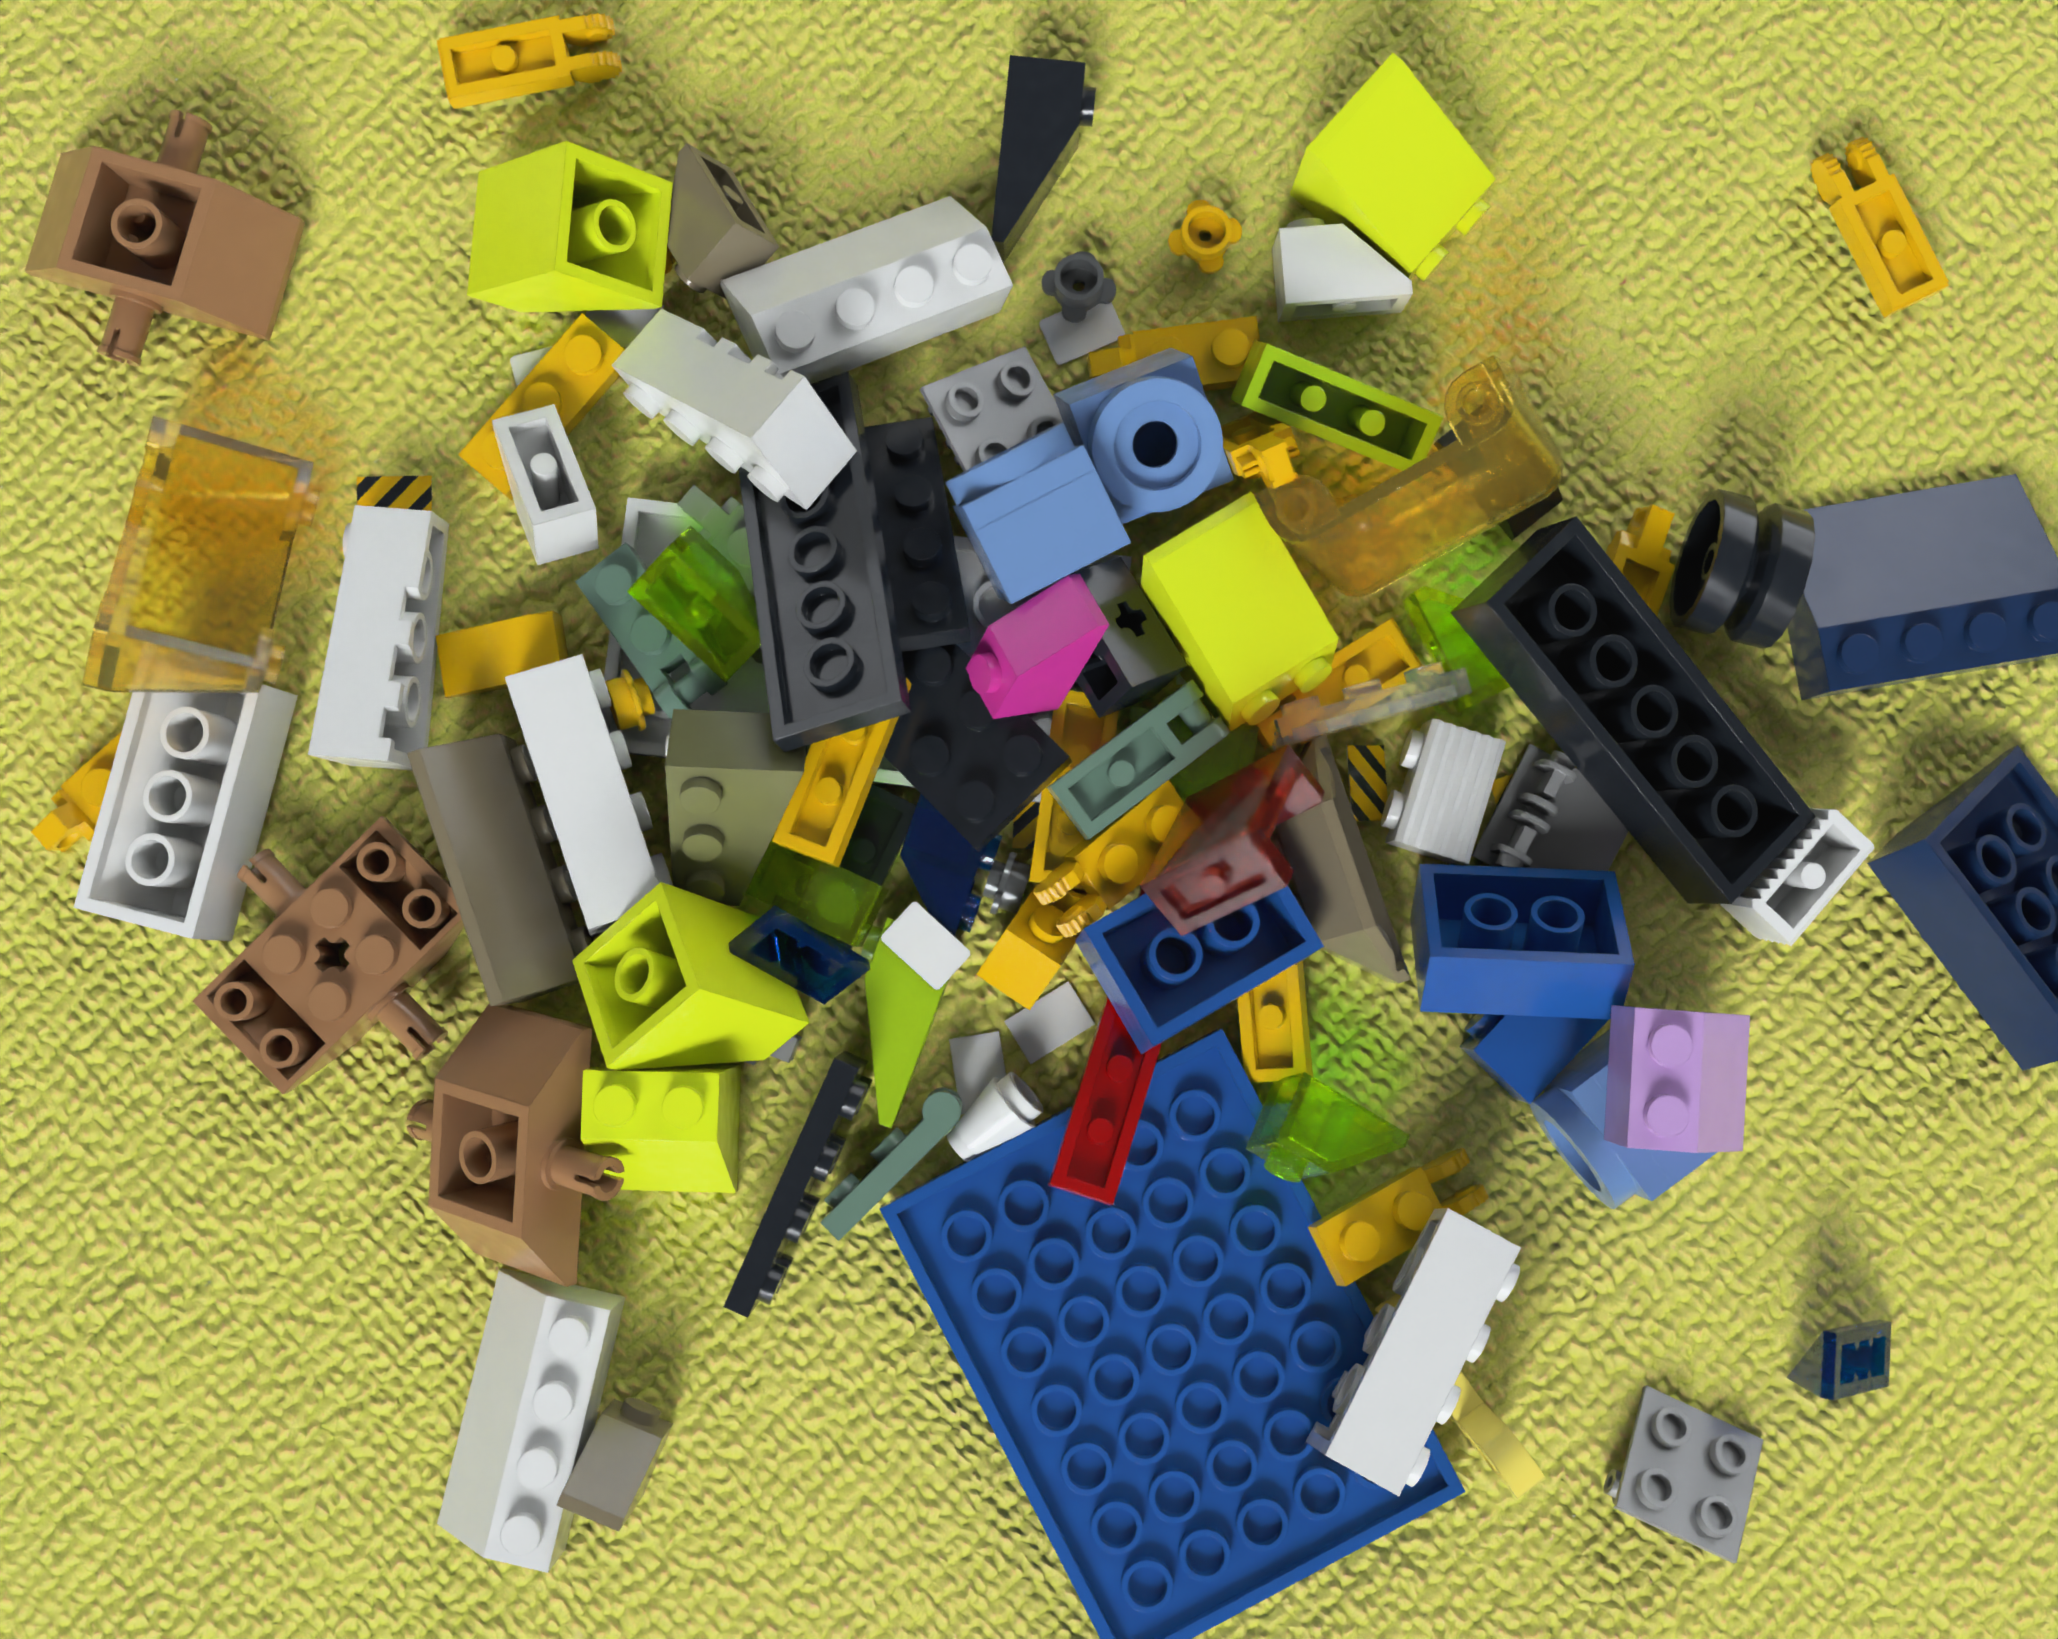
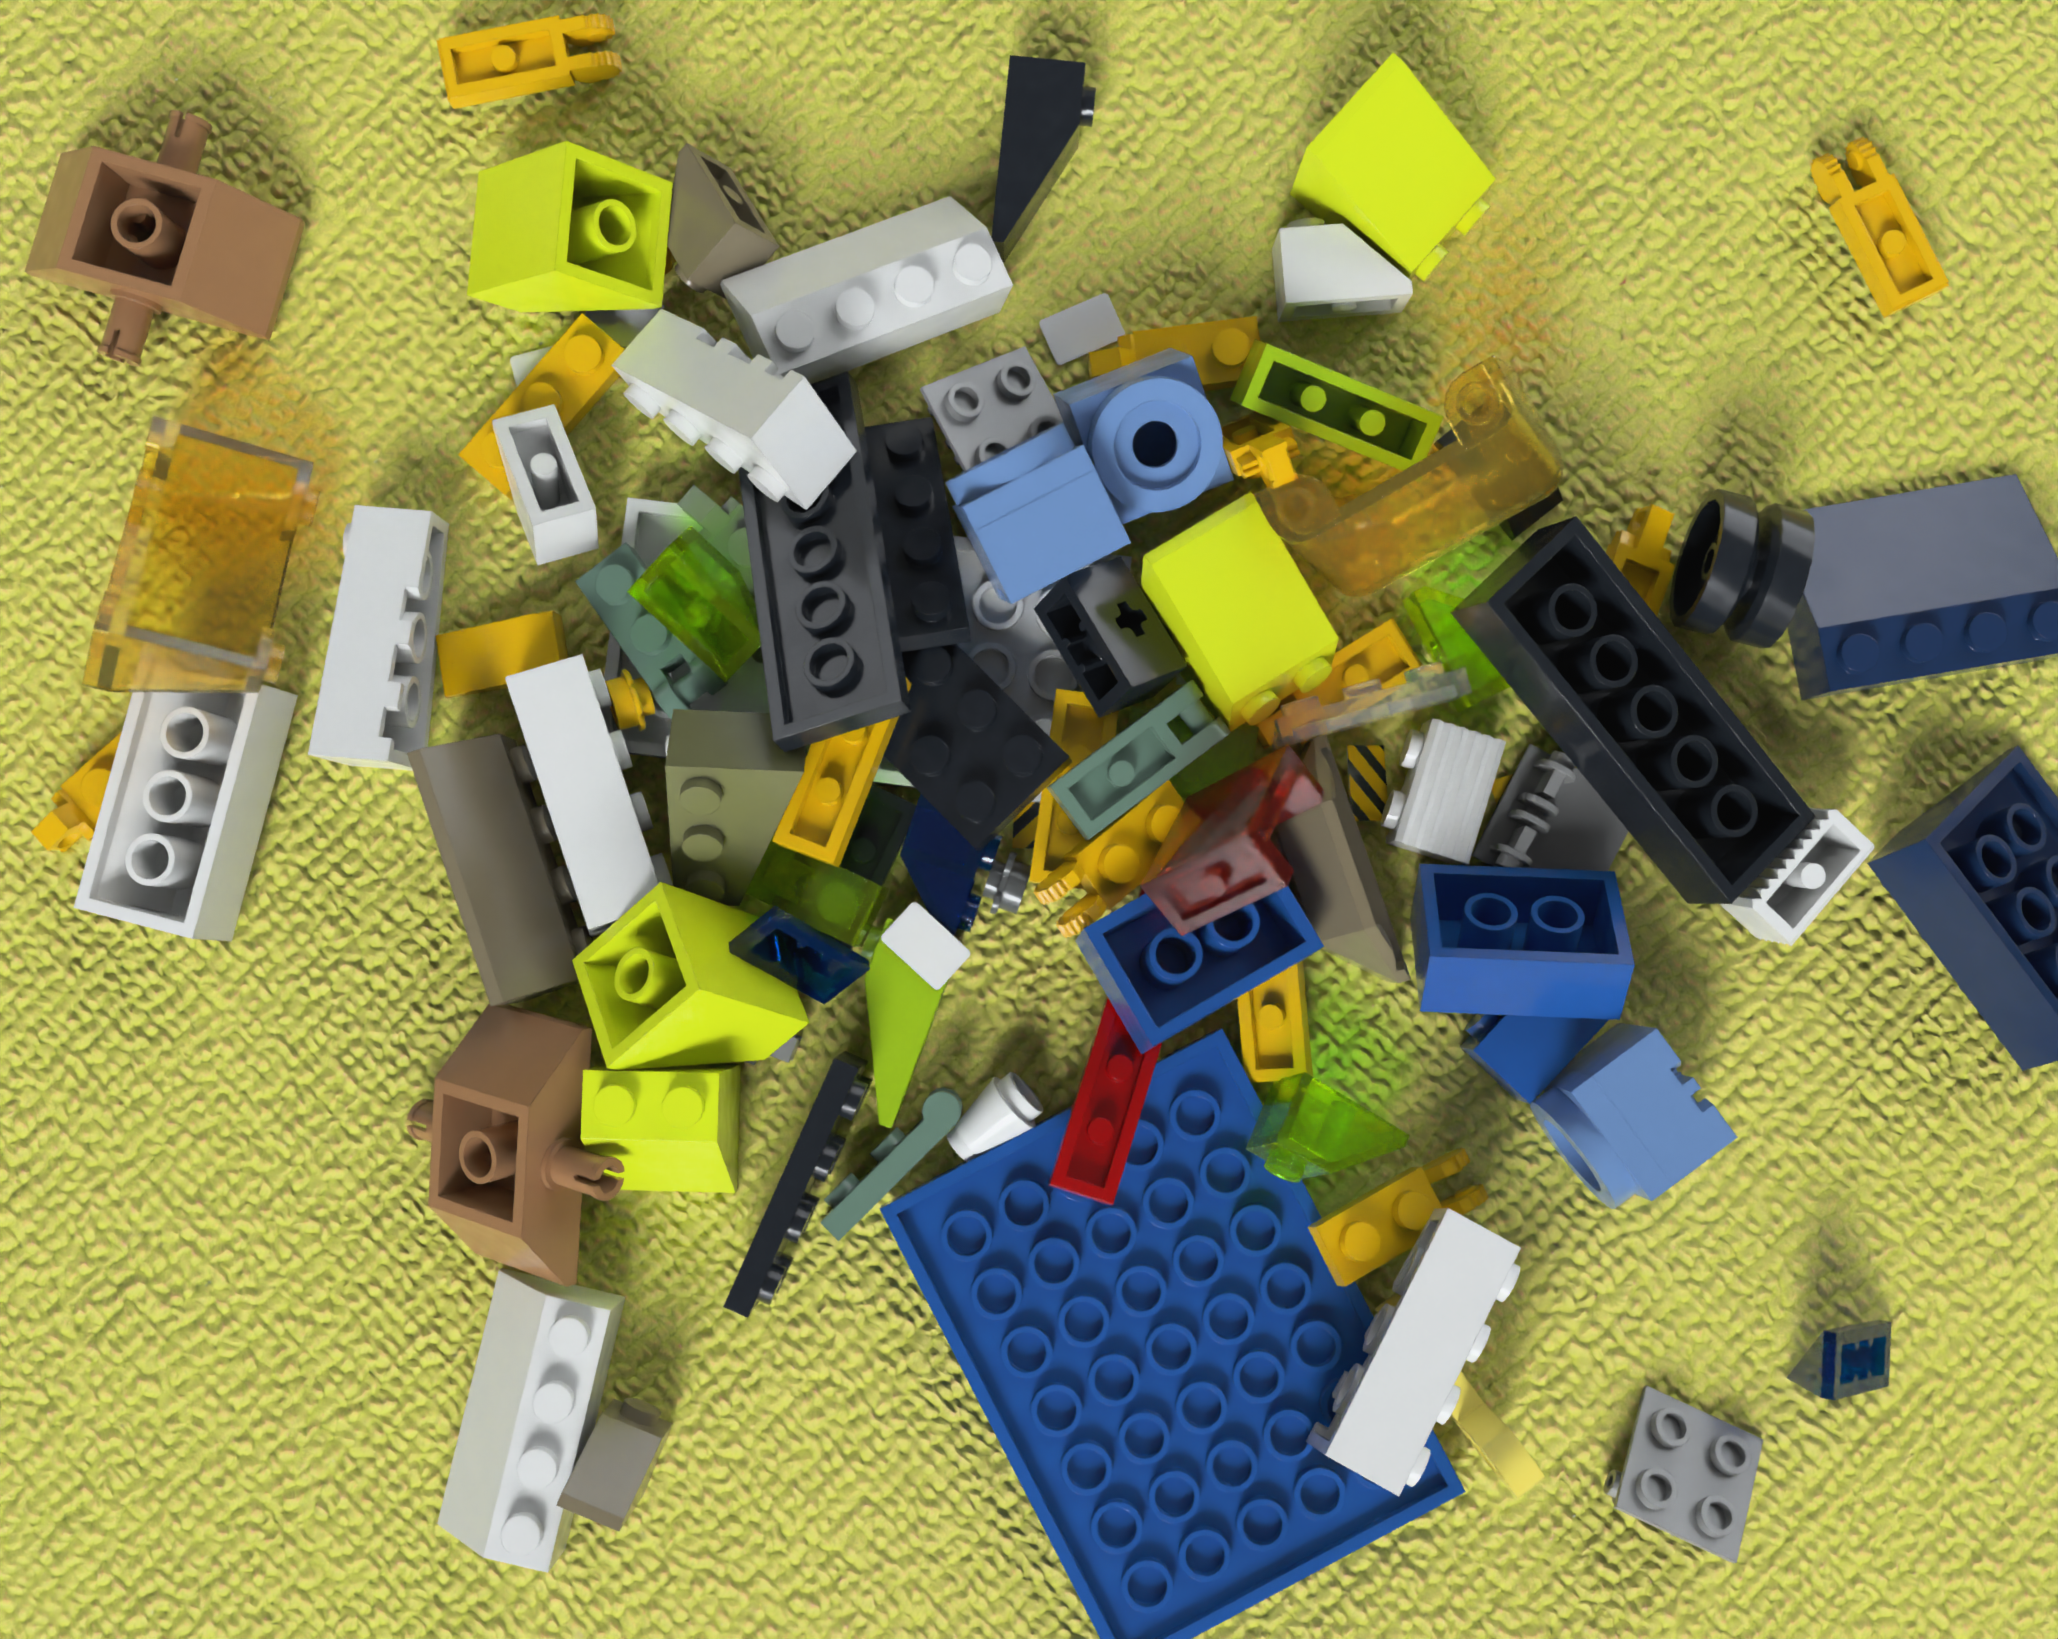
(290, 996): medium nougat slope -> none
(395, 492): sticker -> none
(975, 1064): white sticker -> none
(1030, 949): yellow slope -> none
(1037, 650): dark pink slope -> none
(1049, 1022): white sticker -> none
(1074, 269): dark grey plate -> none
(1210, 219): yellow plate -> none
(1676, 1080): lavender slope -> none

